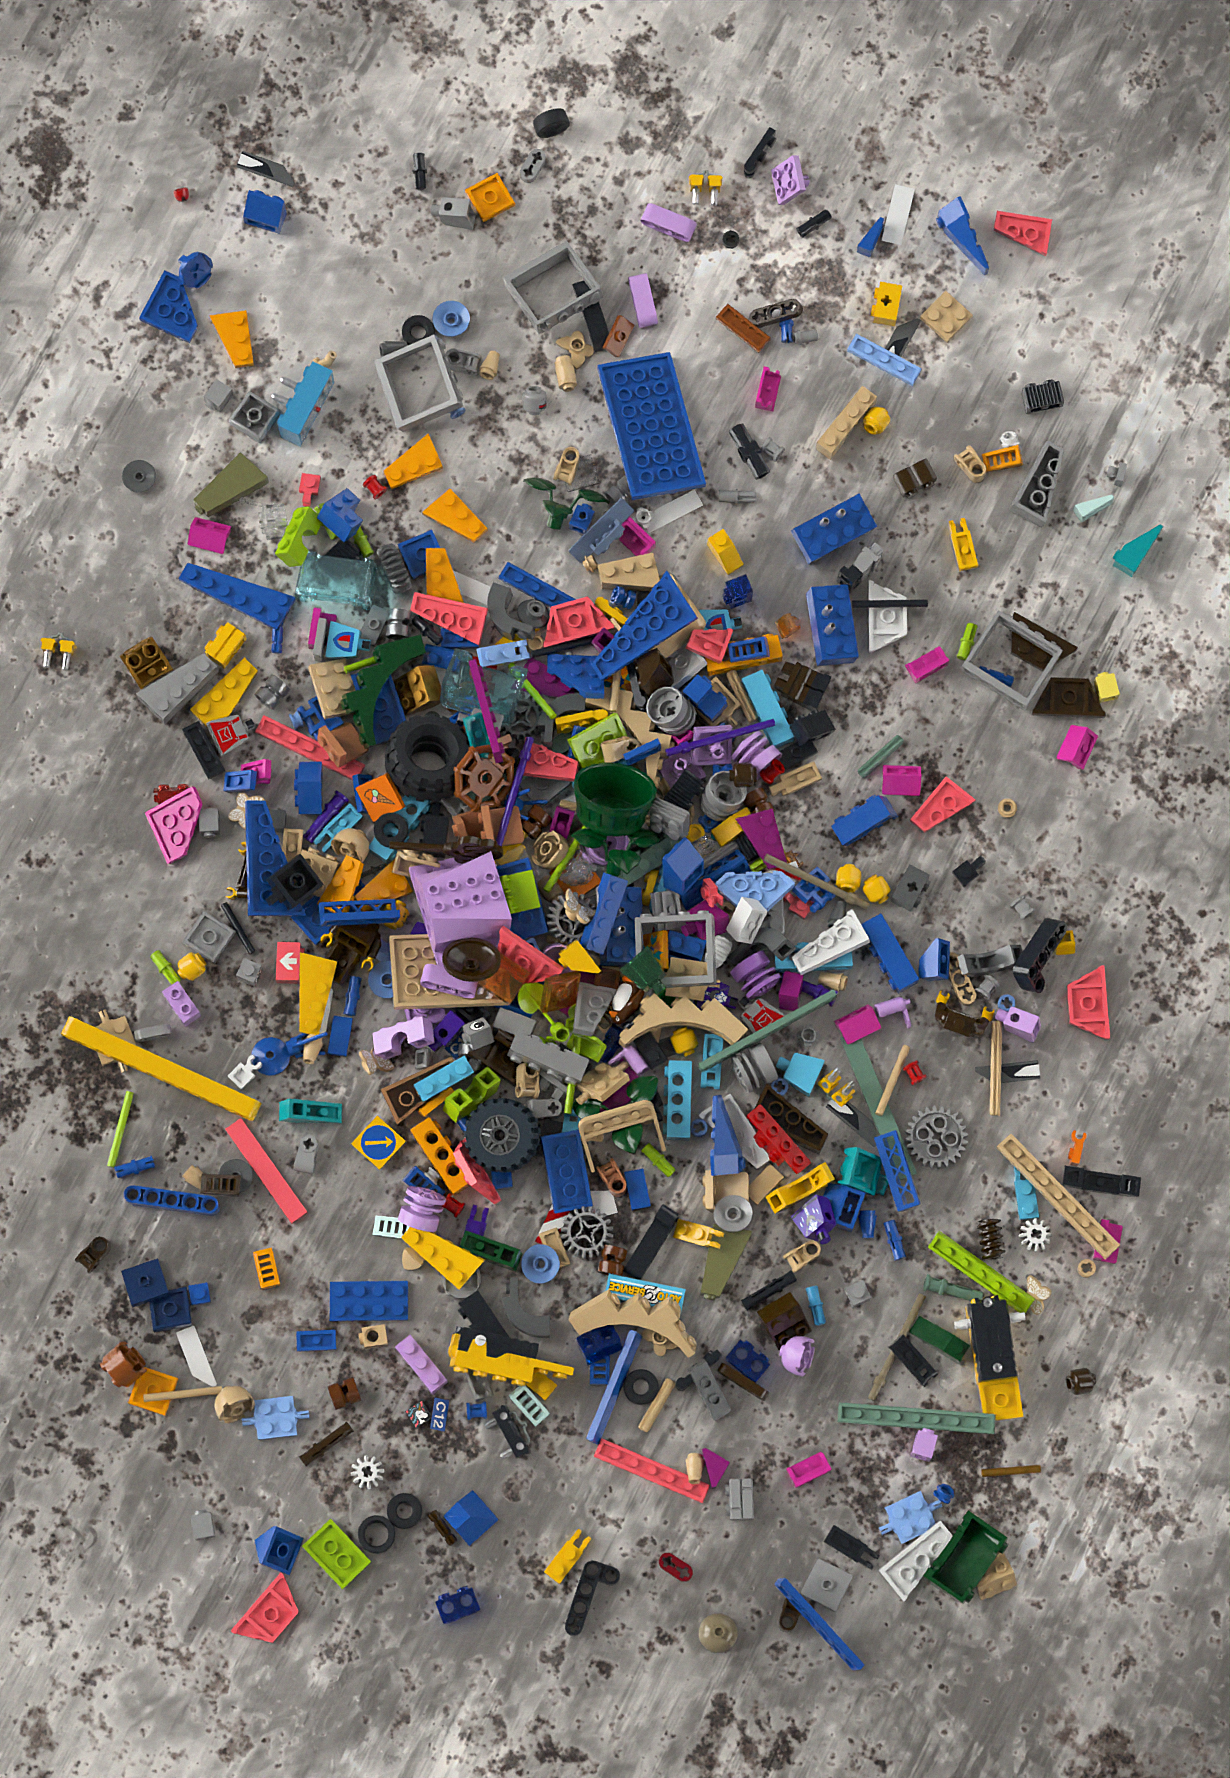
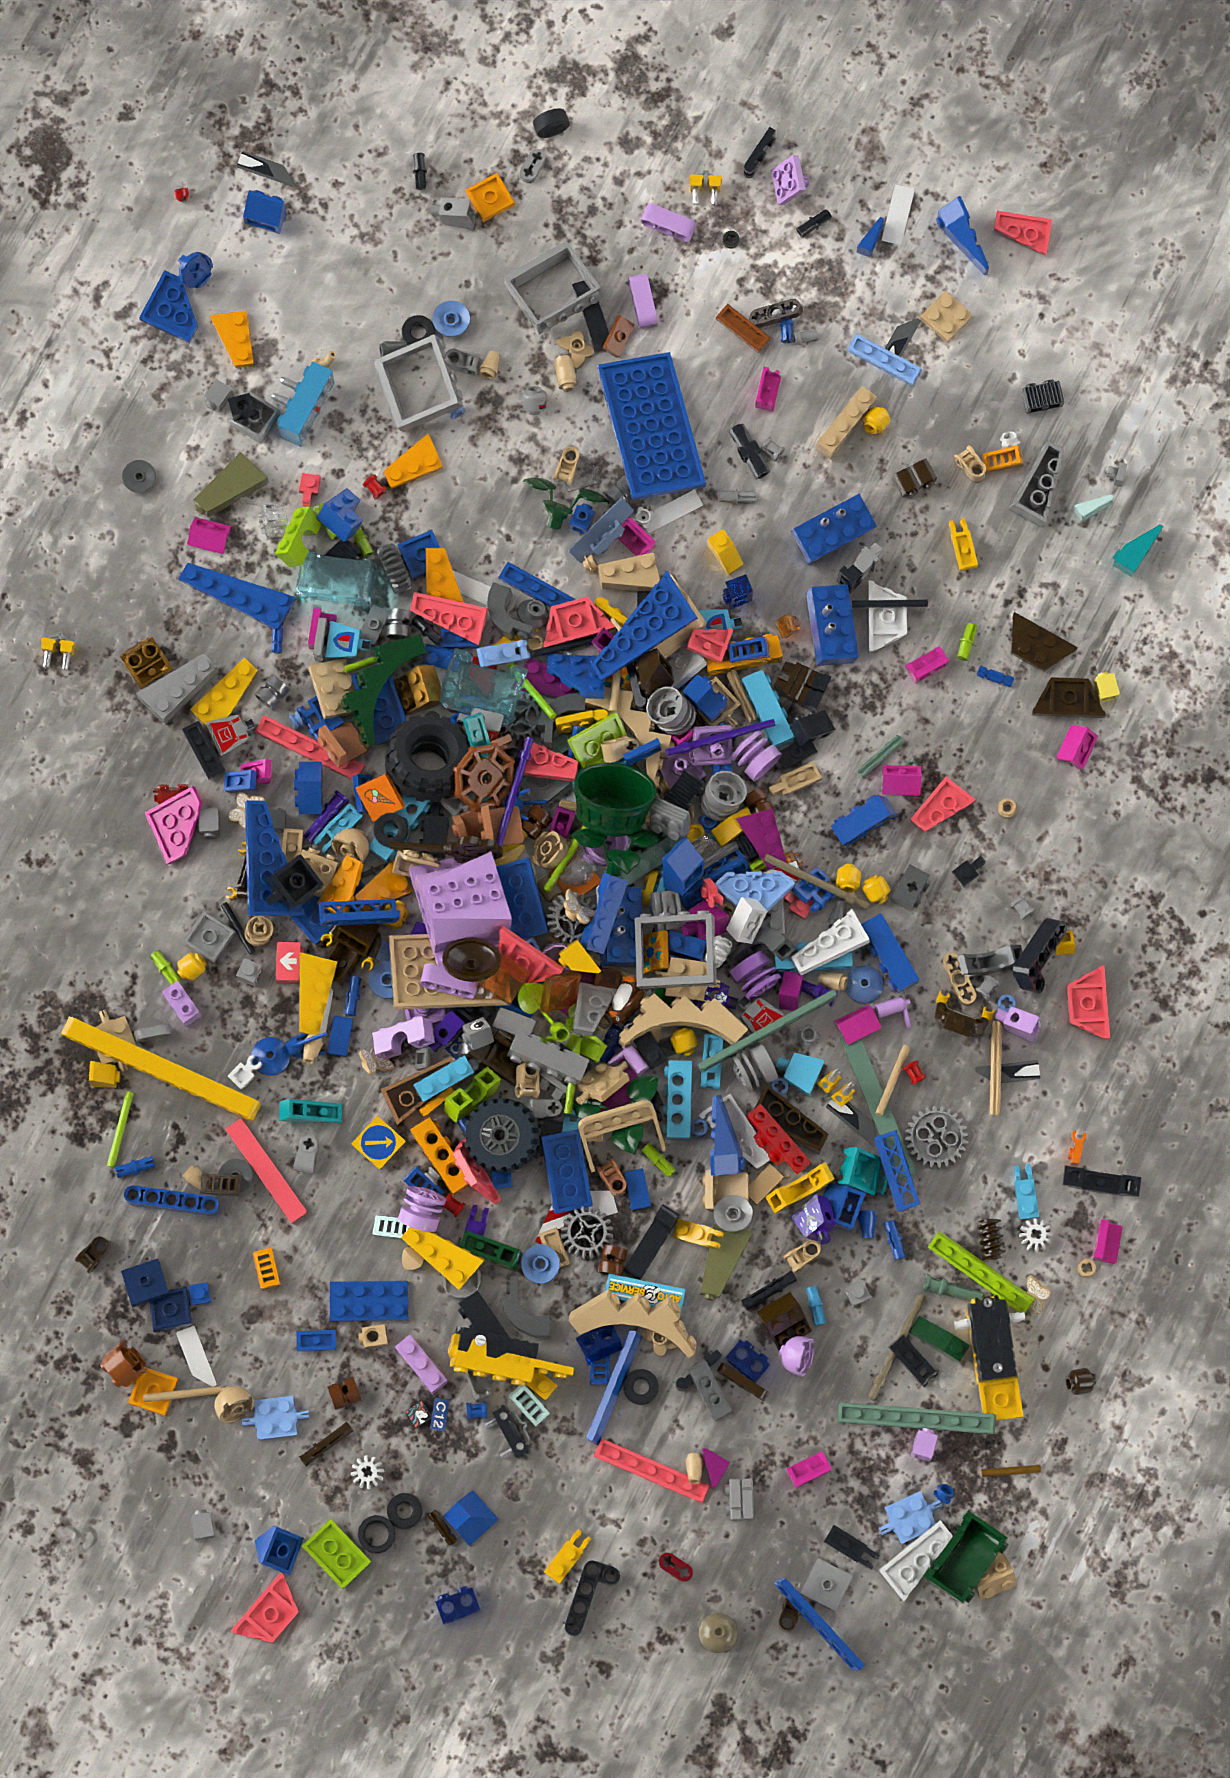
(103, 1075): none -> yellow slope
(225, 645): yellow brick -> none
(239, 414): none -> black brick
(258, 930): none -> tan wheel
(454, 514): light orange wing -> none
(485, 704): magenta plate -> none
(520, 891): lime hinge -> none
(623, 597): blue wheel -> none
(645, 971): clear green torso -> none
(656, 1405): tan axle -> none
(743, 775): dark brown head -> none
(772, 771): red bush -> none
(861, 993): none -> medium blue dish
(886, 314): yellow brick -> none
(935, 961): blue slope -> none
(995, 685): light grey window -> none
(1058, 1196): tan plate -> none

